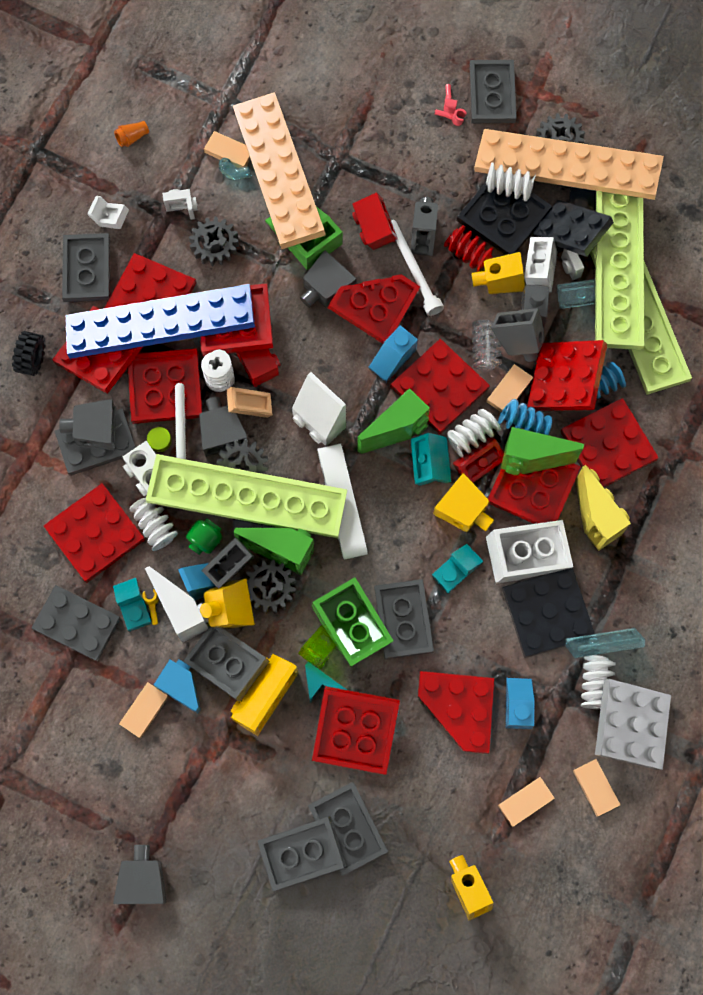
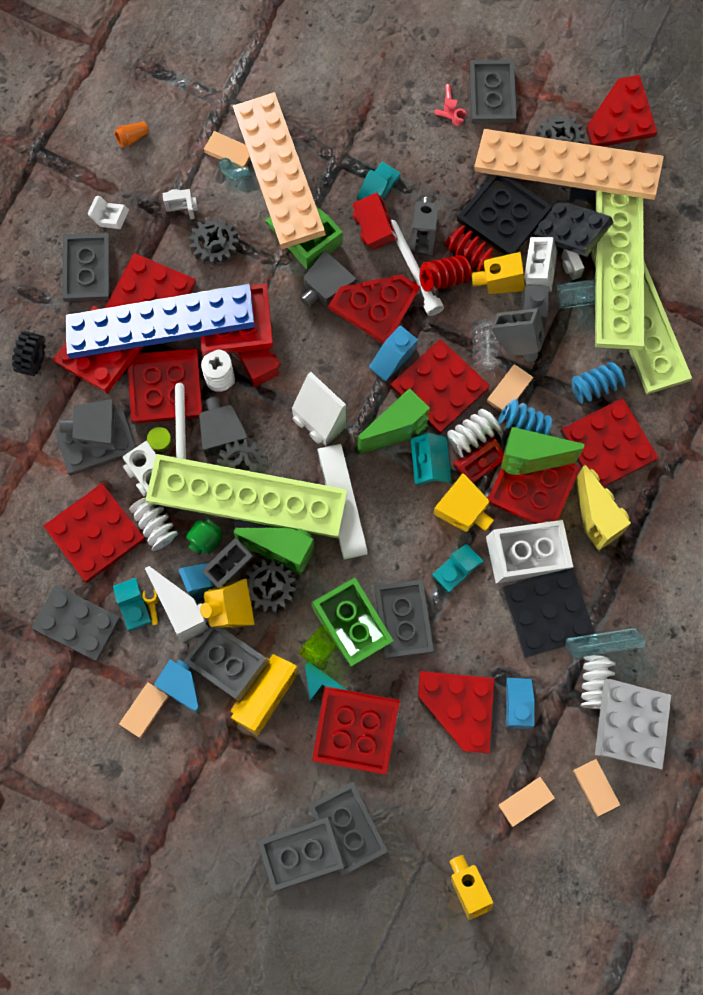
(140, 880): dark grey torso -> none
(249, 402): light nougat tile -> none
(379, 181): none -> teal slope
(444, 273): none -> red piece
(510, 182): white piece -> none
(567, 376): red plate -> none
(622, 115): none -> red plate

